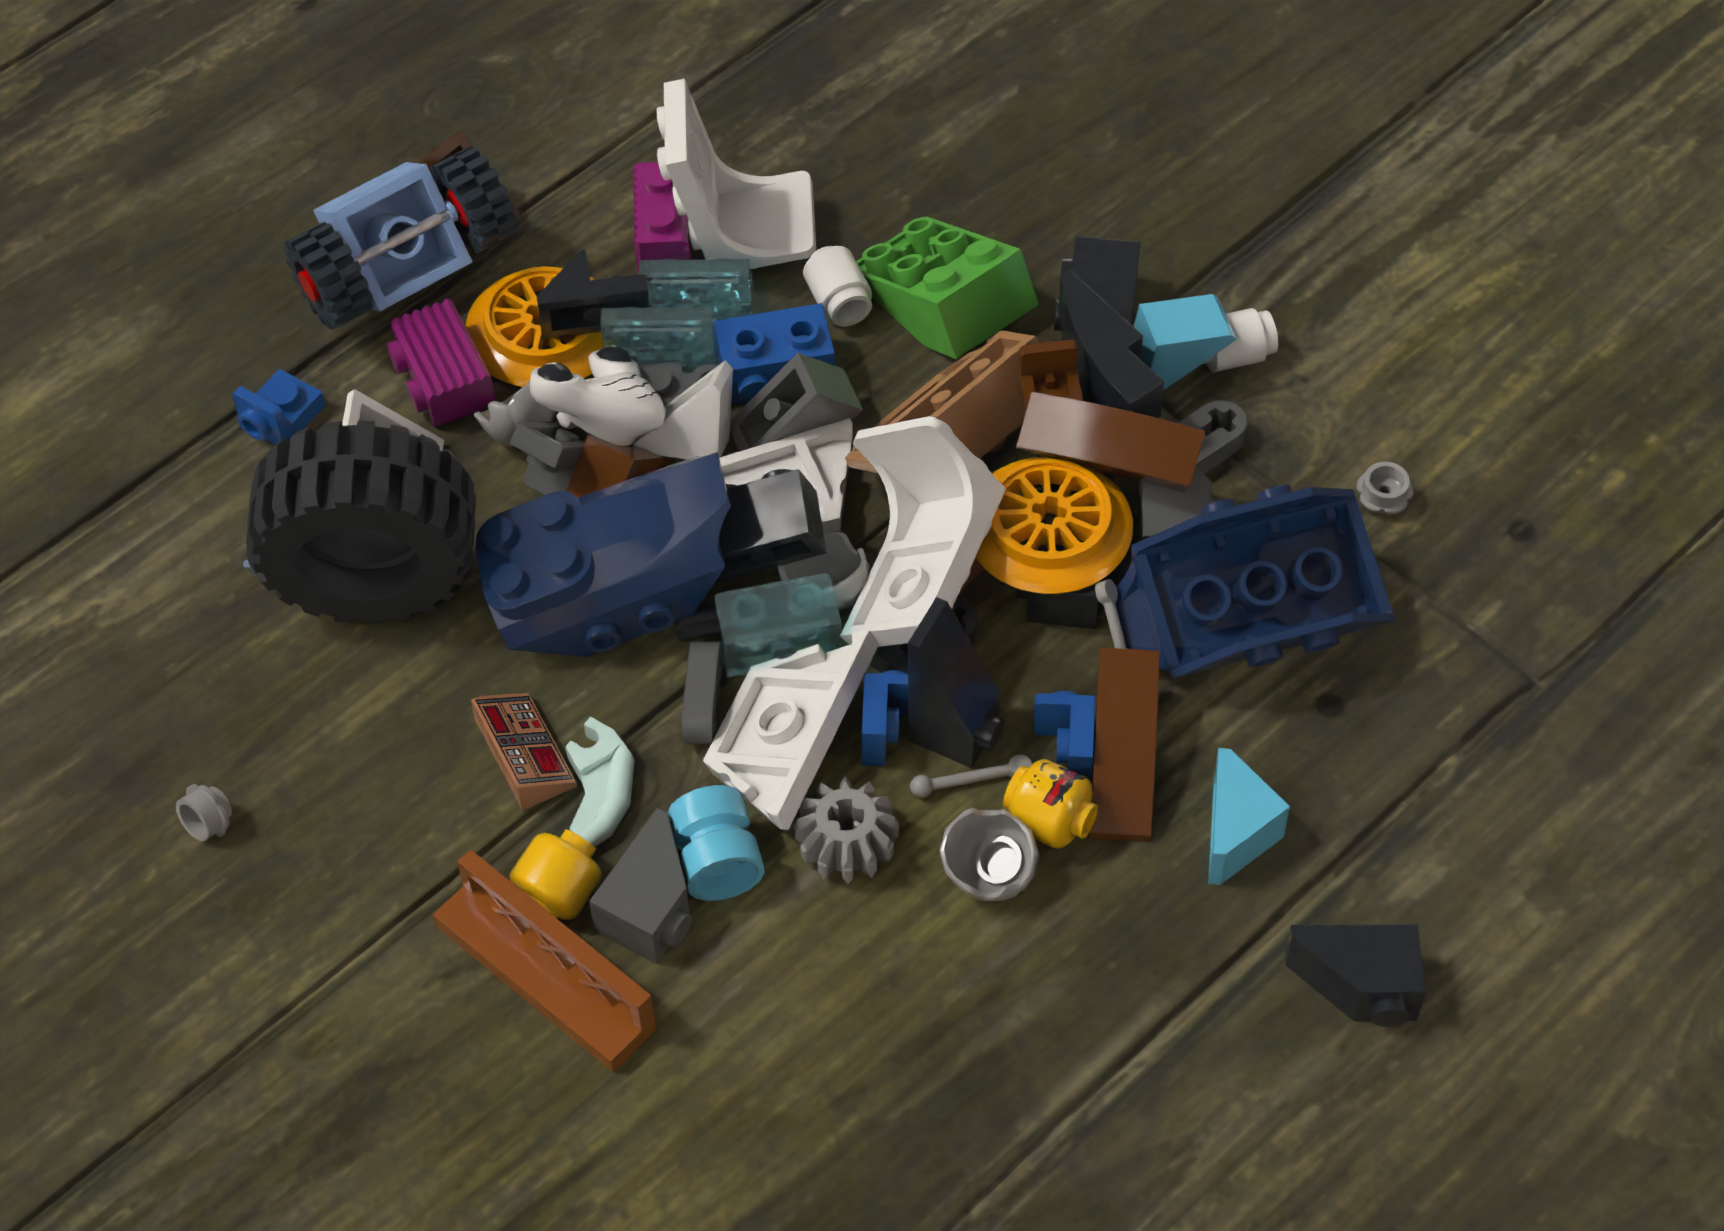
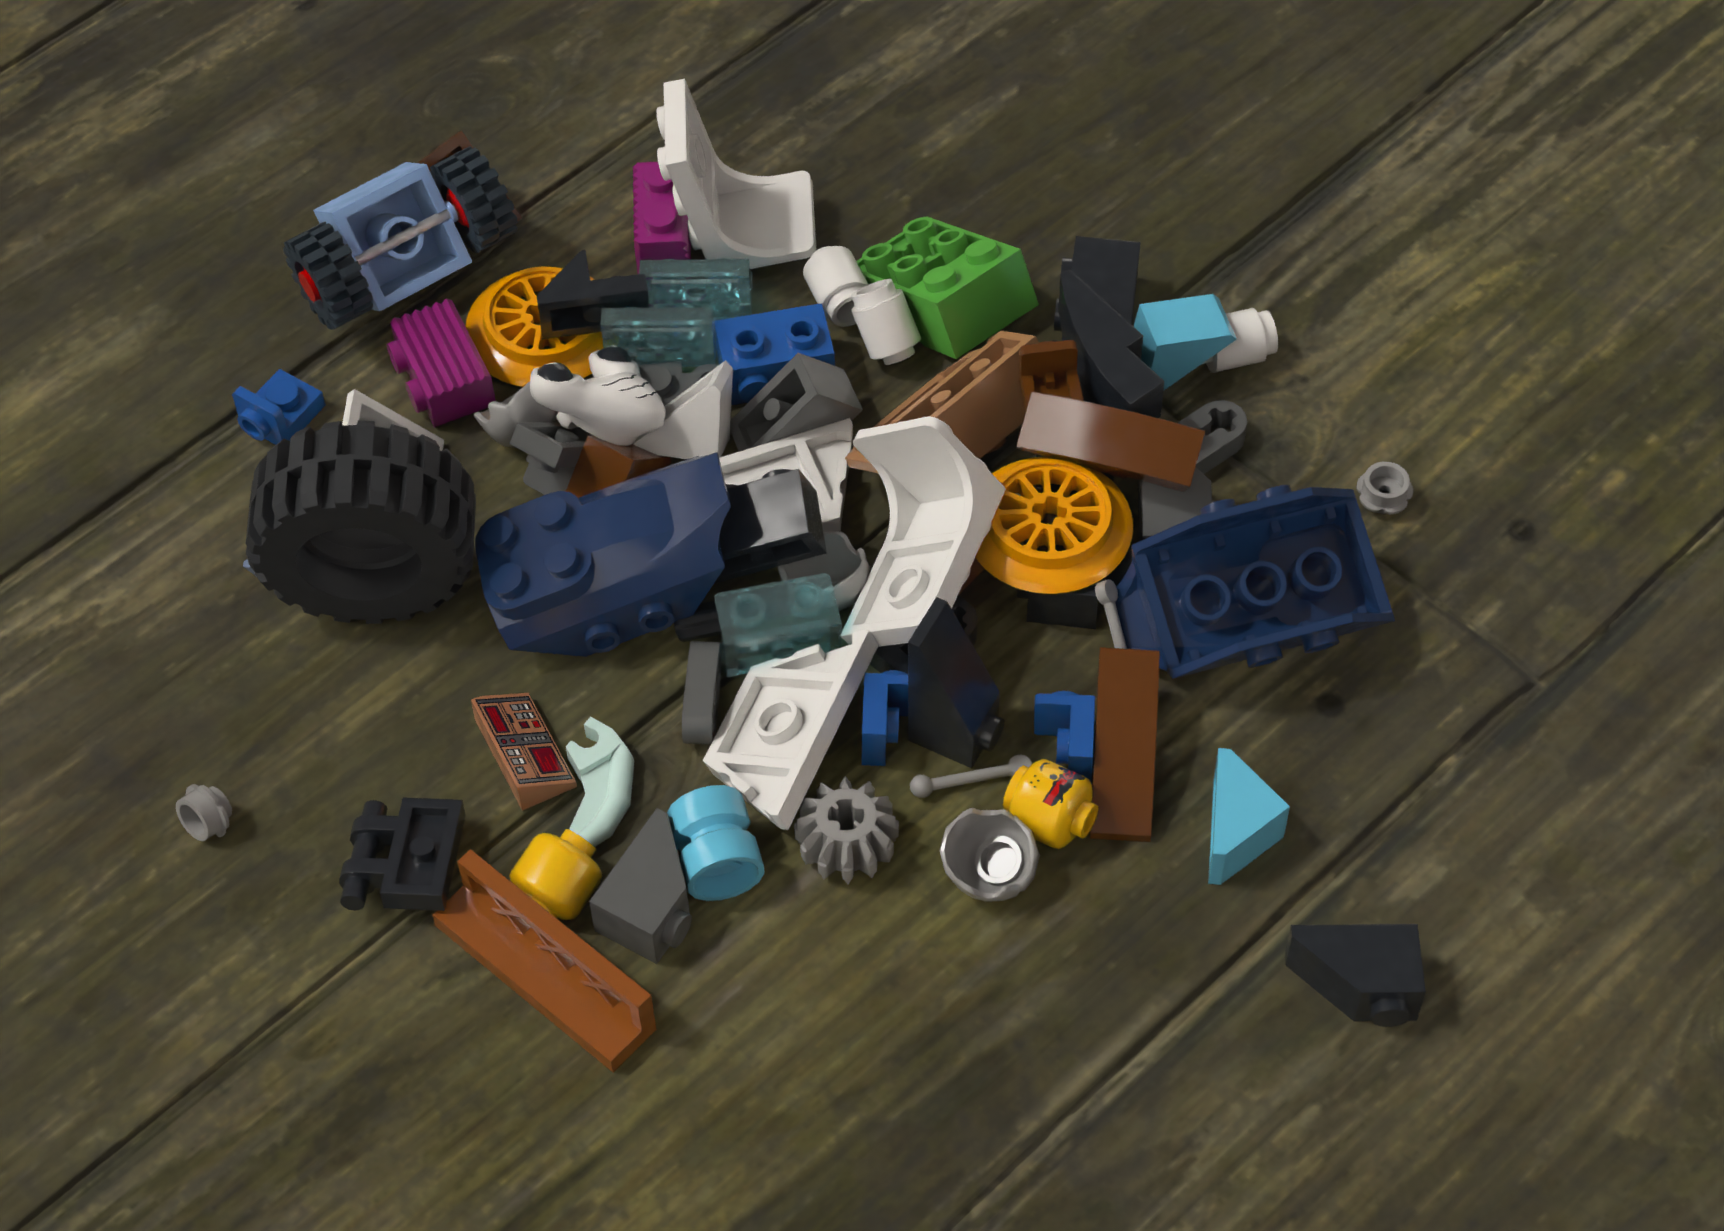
(420, 857): none -> black plate
(885, 321): none -> white brick

